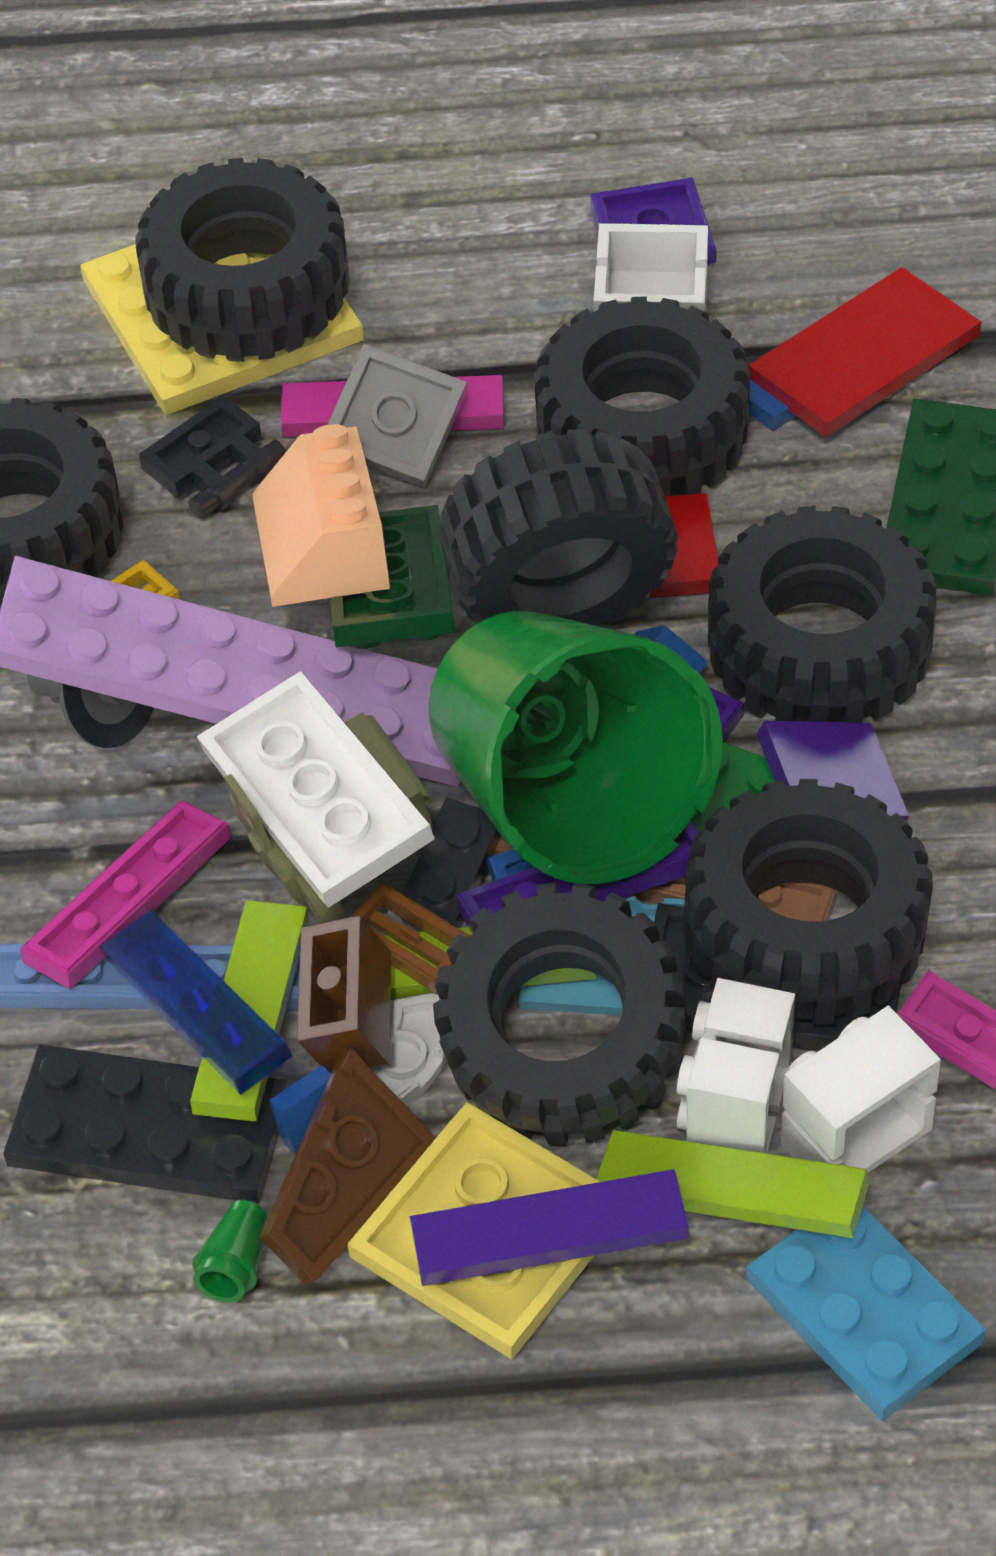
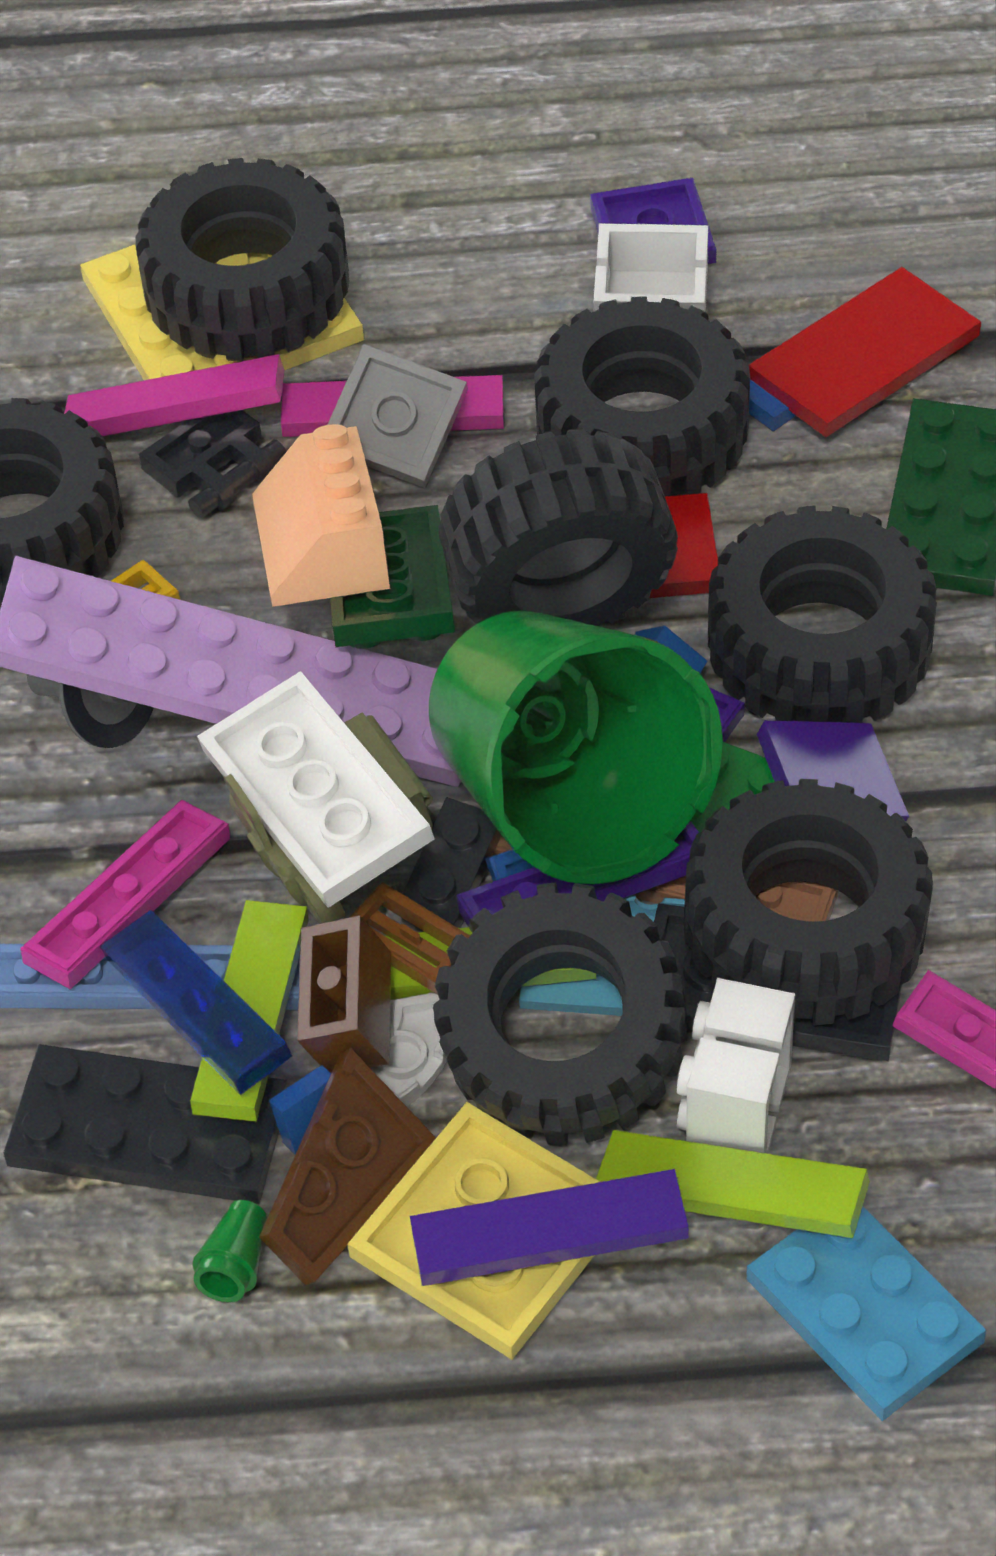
(181, 396): none -> dark pink tile
(860, 1094): white piece -> none

